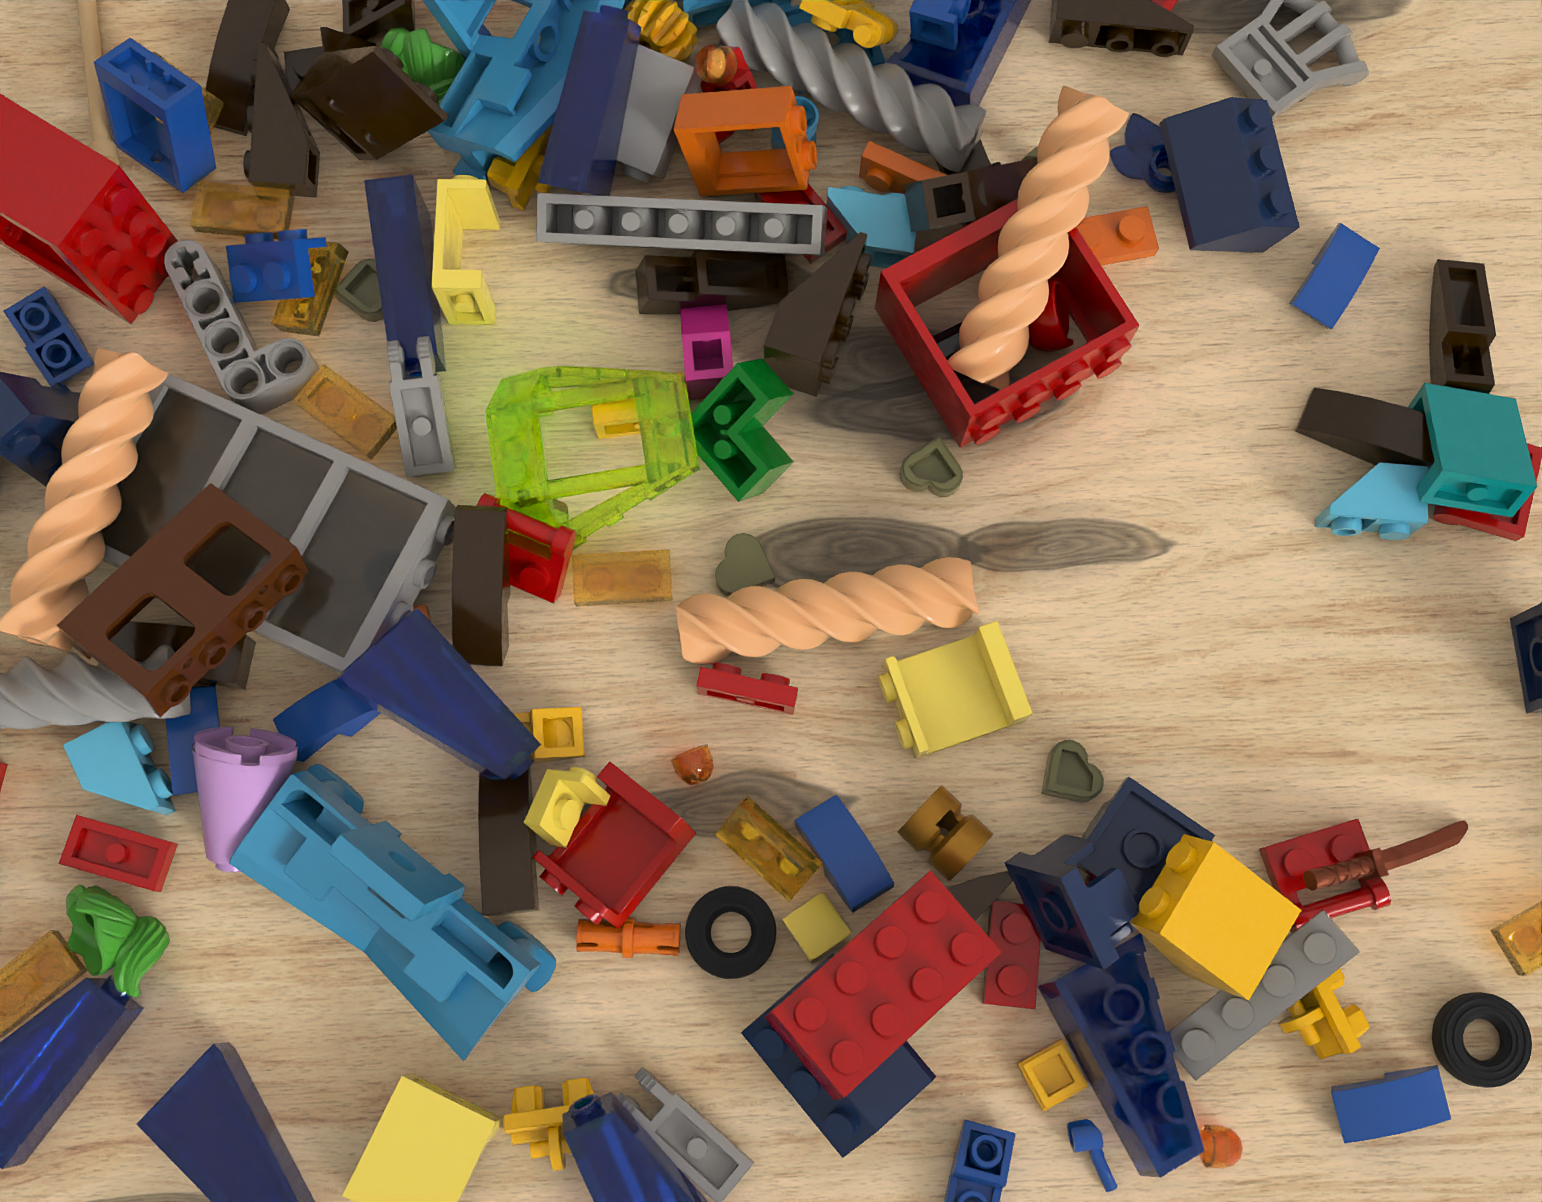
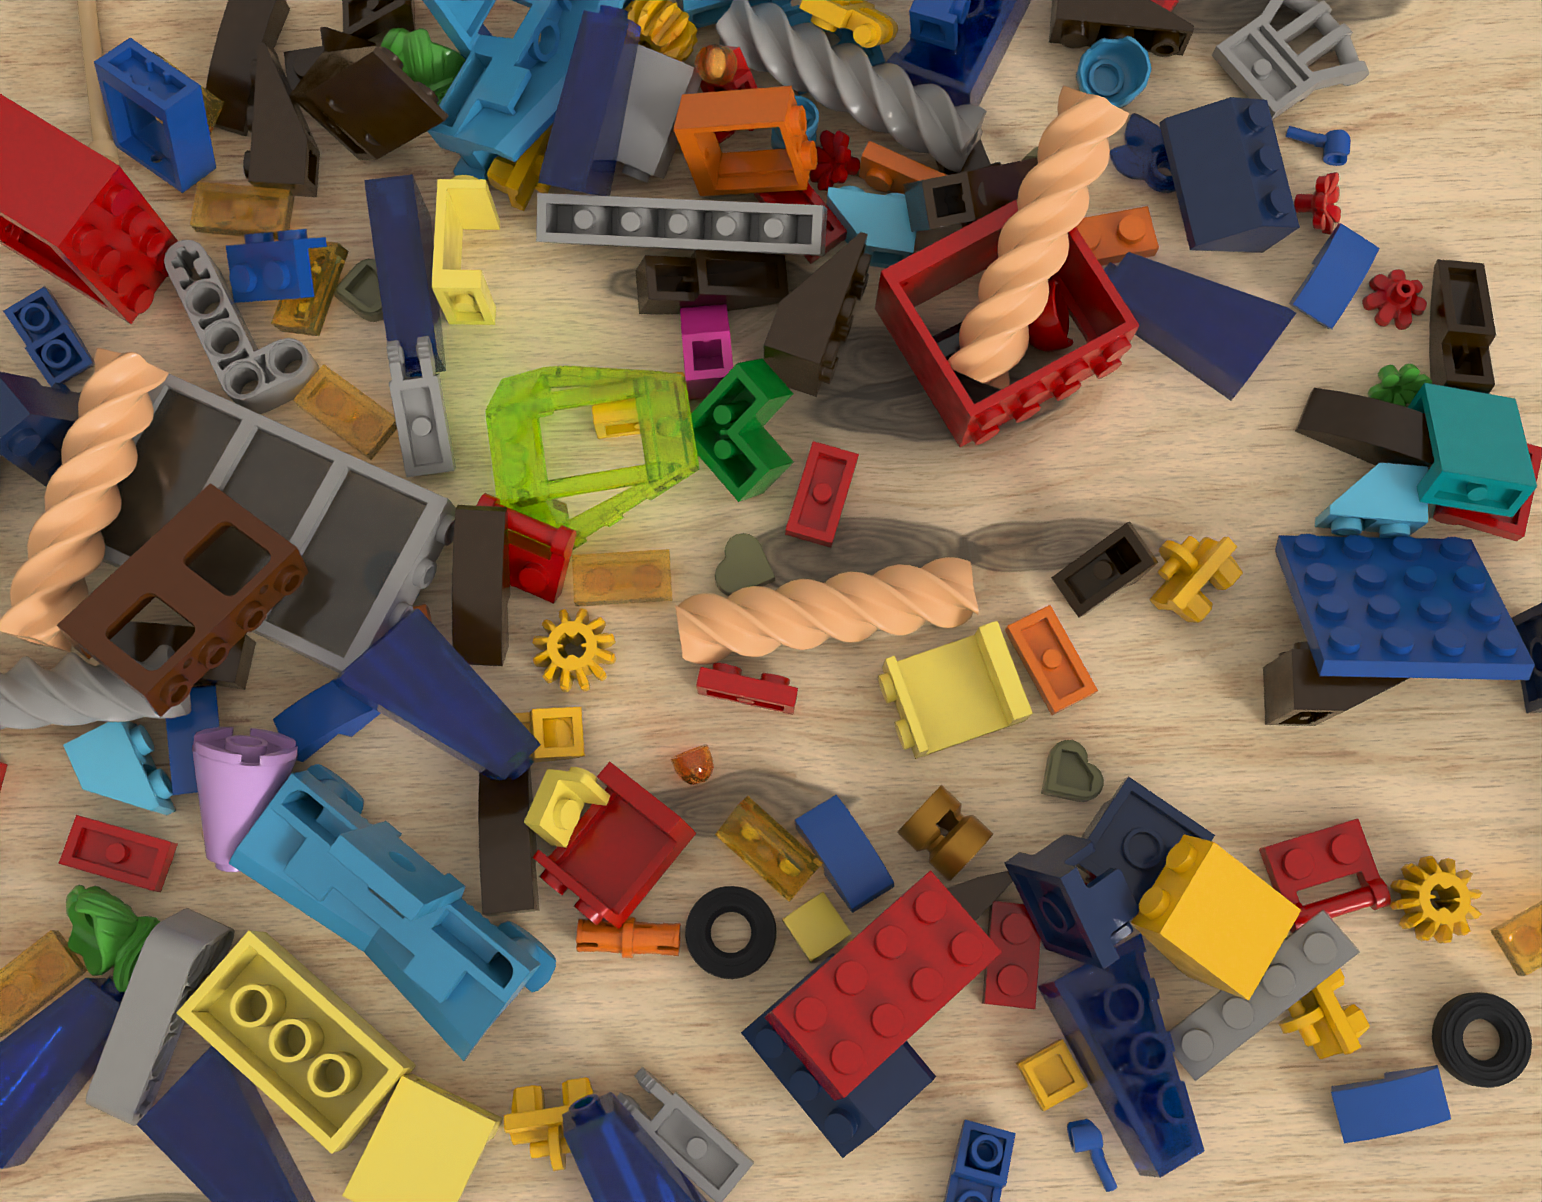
(146, 1024): none -> light grey beam
(296, 1040): none -> light yellow brick
(576, 633): none -> yellow gear
(821, 494): none -> red plate
(833, 160): none -> red plant
(932, 469): olive tile -> none
(1051, 659): none -> orange plate
(1105, 570): none -> dark brown slope
(1114, 70): none -> dark azure hair
(1189, 569): none -> yellow hips
(1198, 322): none -> clear blue slope
(1221, 1146): clear orange hinge -> none
(1302, 697): none -> dark brown slope
(1322, 203): none -> red plant
(1335, 143): none -> blue hand
(1377, 862): copper sword -> none
(1395, 299): none -> red plant
(1398, 386): none -> bright green plant
(1401, 608): none -> blue plate
(1453, 901): none -> yellow gear

